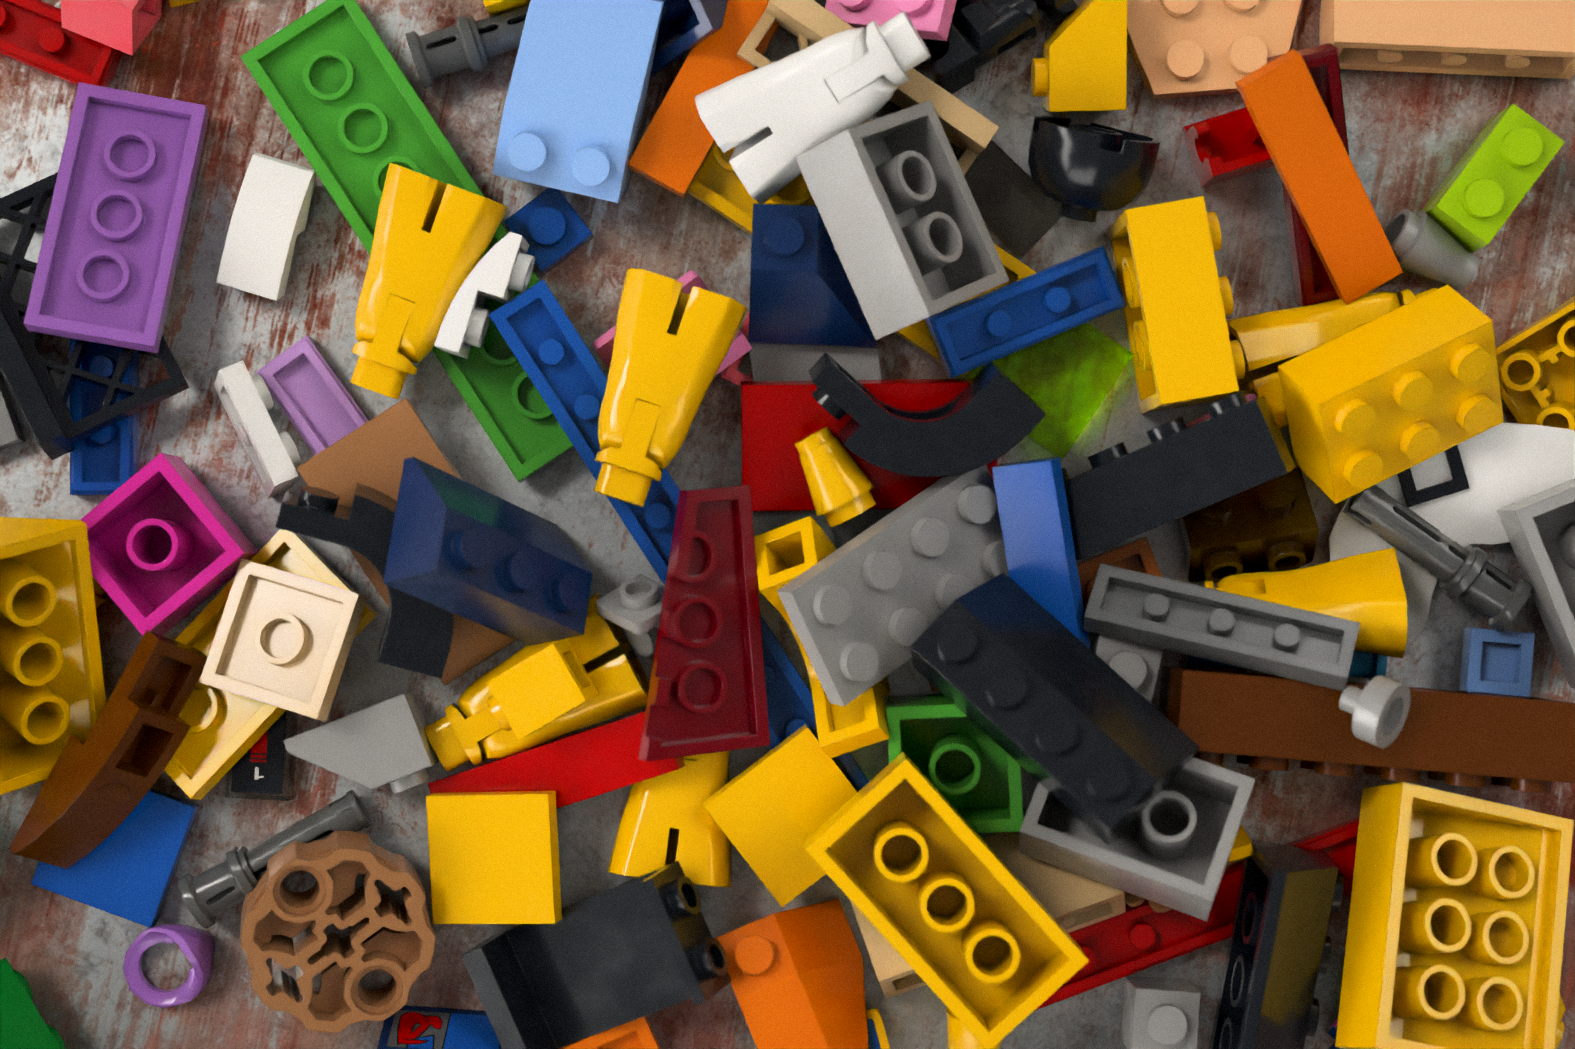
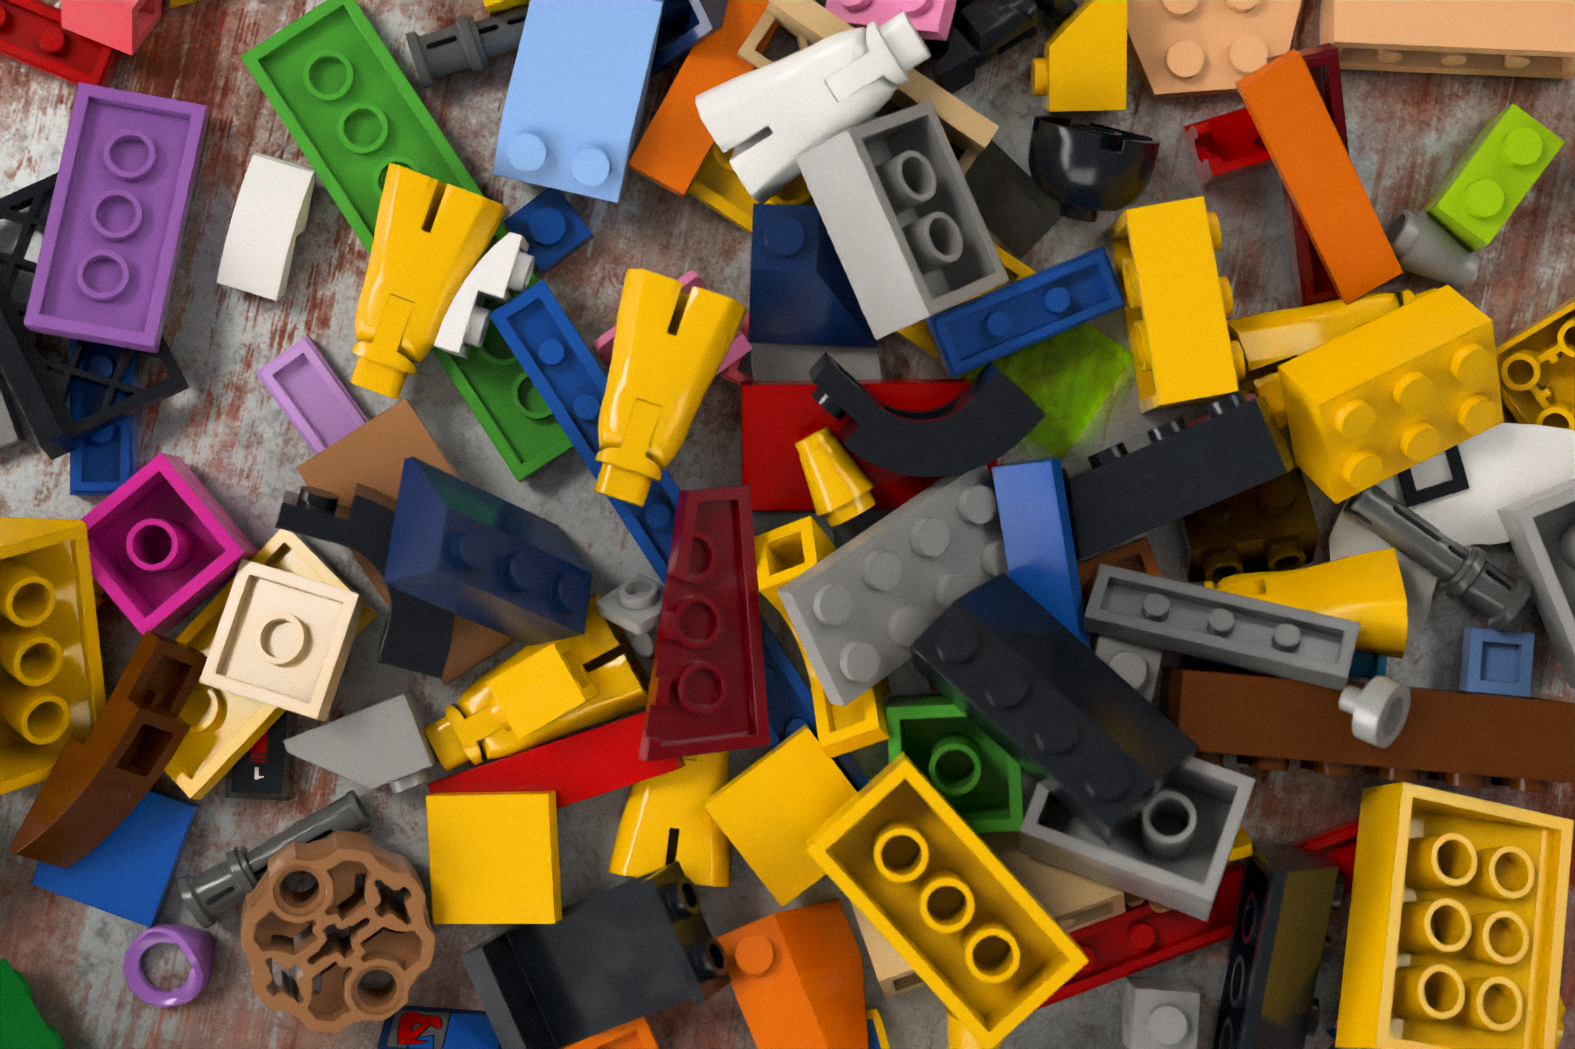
(247, 405): white plate -> none

